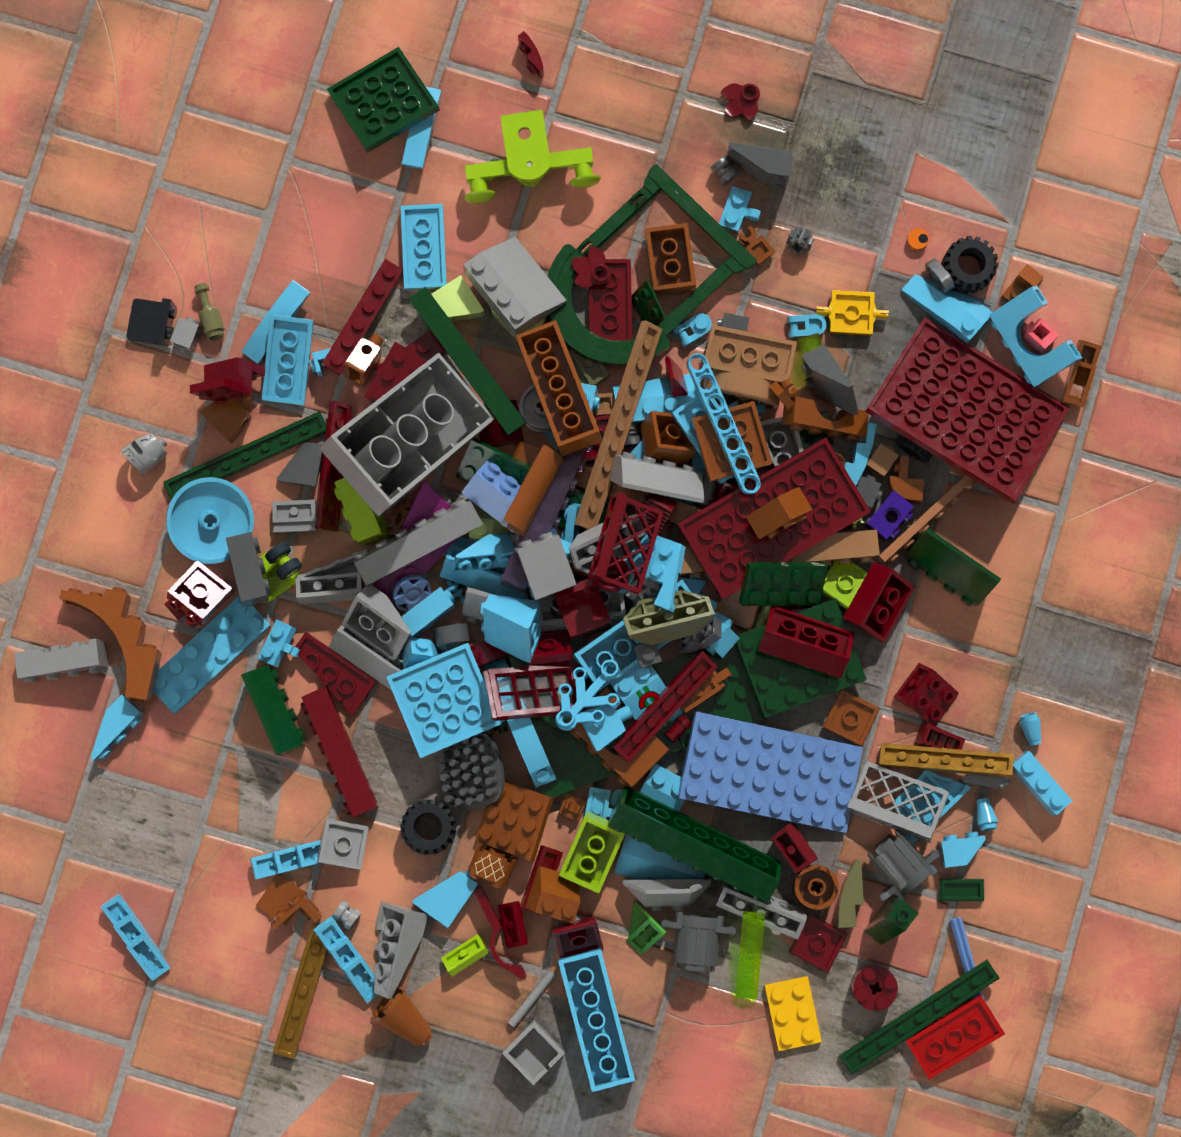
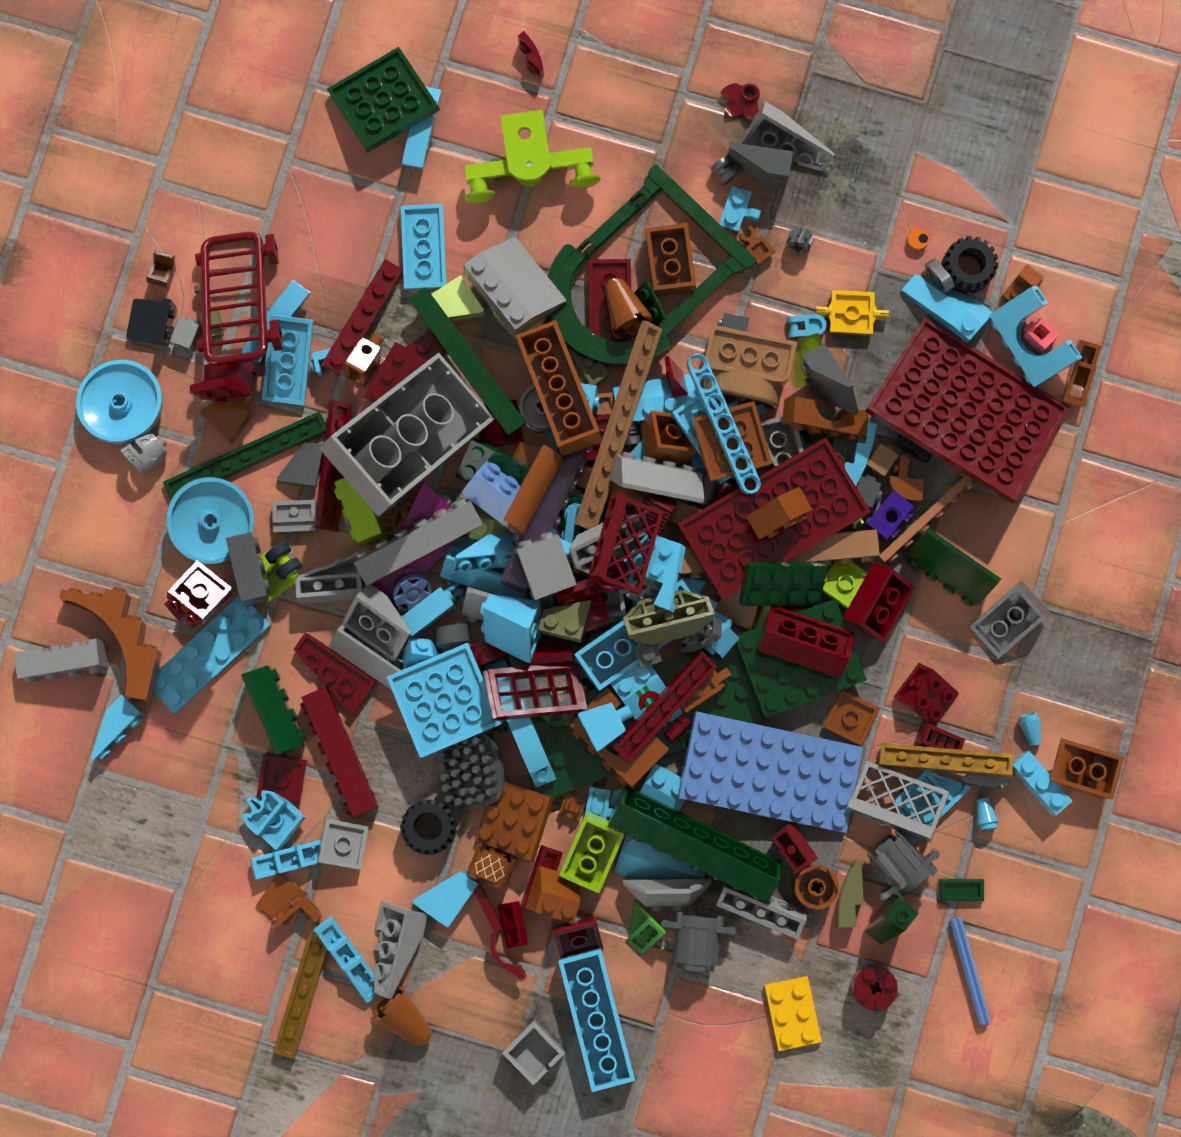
(119, 401): none -> medium azure dish
(135, 936): medium azure slope -> none
(161, 269): none -> reddish brown bracket
(265, 336): none -> dark red bar
(273, 818): none -> medium azure plate
(278, 643): medium azure plate -> none
(282, 776): none -> dark red tile
(346, 915): light grey wheel -> none
(464, 955): lime plate -> none
(534, 995): light grey bar -> none
(565, 620): none -> olive wing
(586, 698): medium azure plant -> none
(589, 266): dark red plate -> none
(624, 309): none -> dark orange cone
(699, 325): medium azure plate -> none
(750, 955): clear neon green plate -> none
(778, 131): none -> light grey wedge
(784, 393): dark orange tile -> none
(818, 943): dark red tile -> none
(919, 1016): dark green tile -> none
(955, 1037): red plate -> none
(961, 850): medium azure slope -> none
(1010, 619): none -> flat silver slope
(1086, 769): none -> dark orange slope

